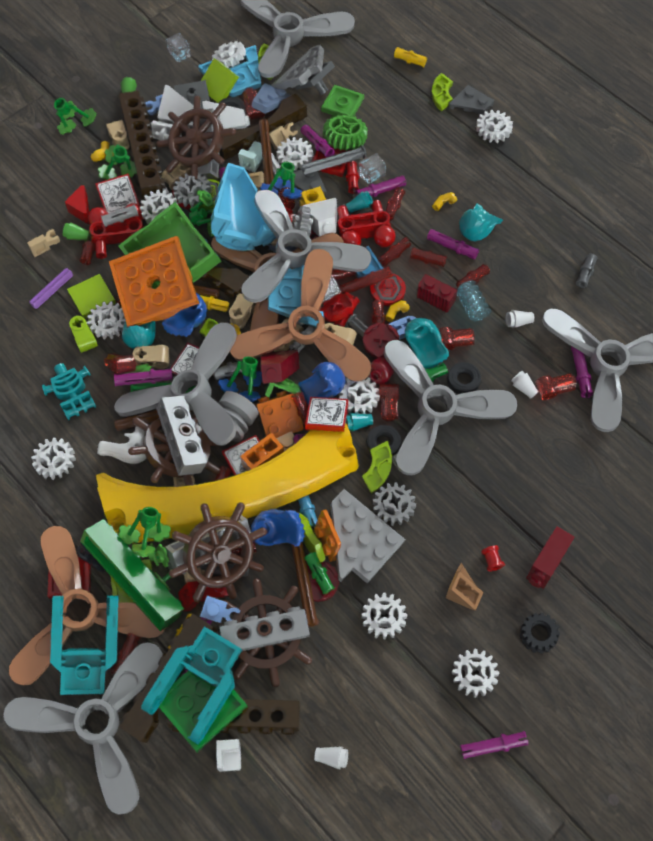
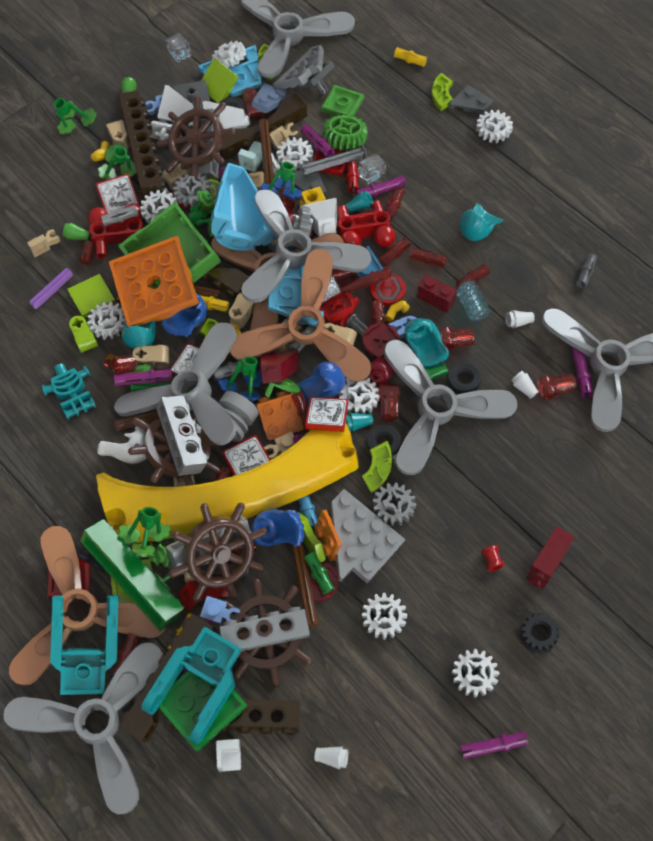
(50, 452): white gear -> none
(78, 204): red slope -> none
(261, 452): orange brick -> none
(450, 197): yellow arm -> none
(455, 245): magenta pin -> none
(464, 589): medium nougat slope -> none

